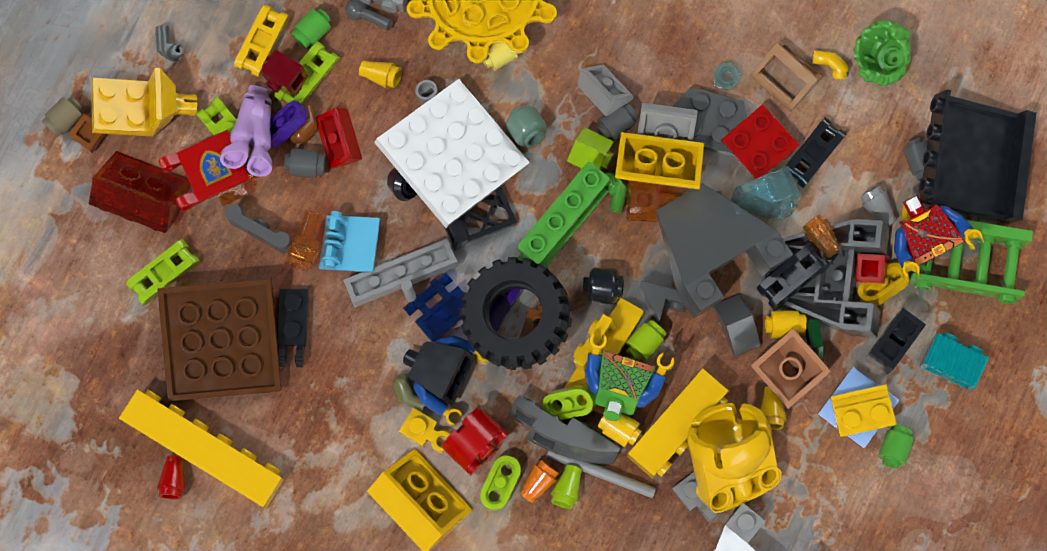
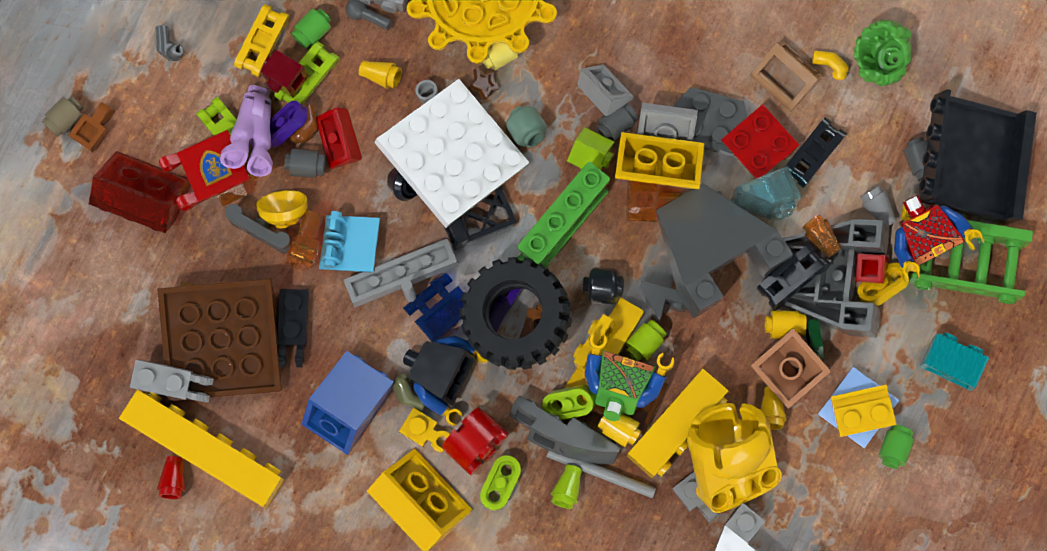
(137, 106): yellow plate -> none
(162, 271): lime plate -> none
(168, 380): none -> light grey hinge
(282, 207): none -> yellow piece
(346, 402): none -> slope
(484, 82): none -> reddish brown piece
(539, 481): orange cone -> none
(618, 192): bright green arm -> none
(727, 68): clear light blue plate -> none
(737, 325): dark grey slope -> none
(895, 341): black brick -> none

